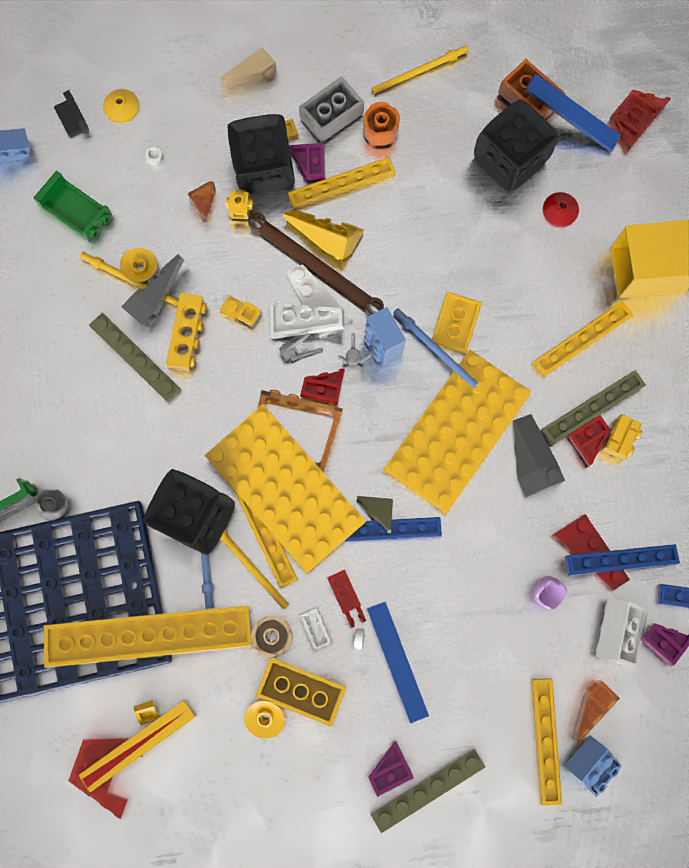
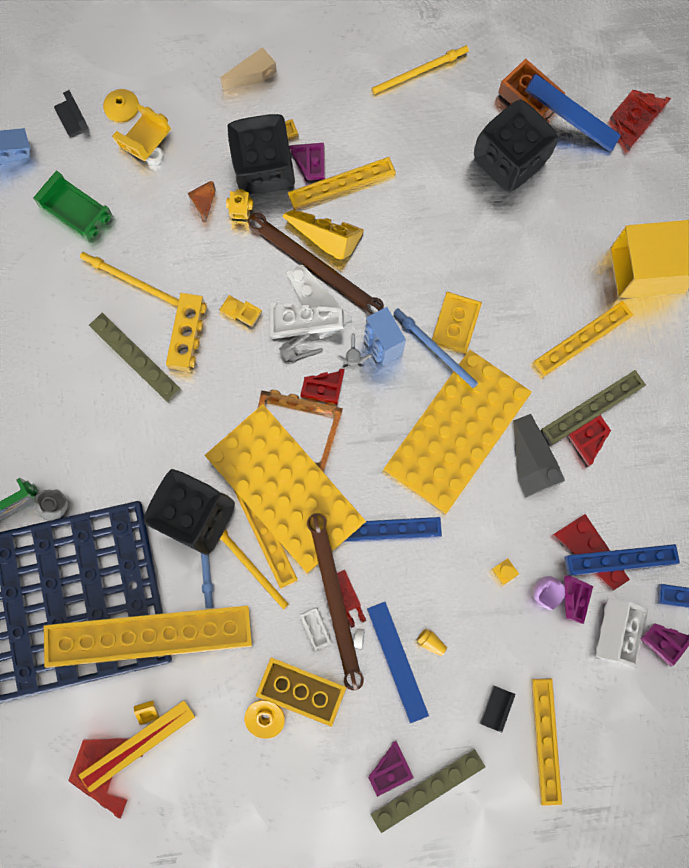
(135, 258): yellow dish -> none
(145, 134): none -> yellow panel
(148, 303): dark grey wedge -> none
(261, 641): tan brick -> none
(331, 109): light grey brick -> none
(335, 602): none -> reddish brown piece
(379, 509): olive tile -> none
(381, 124): orange brick -> none
(431, 642): none -> yellow cone
(497, 708): none -> black panel
(505, 571): none -> yellow plate
(557, 215): red dish -> none
(576, 598): none -> magenta wing
(593, 766): medium blue slope -> none
(594, 705): clear orange slope -> none
(622, 437): yellow brick -> none

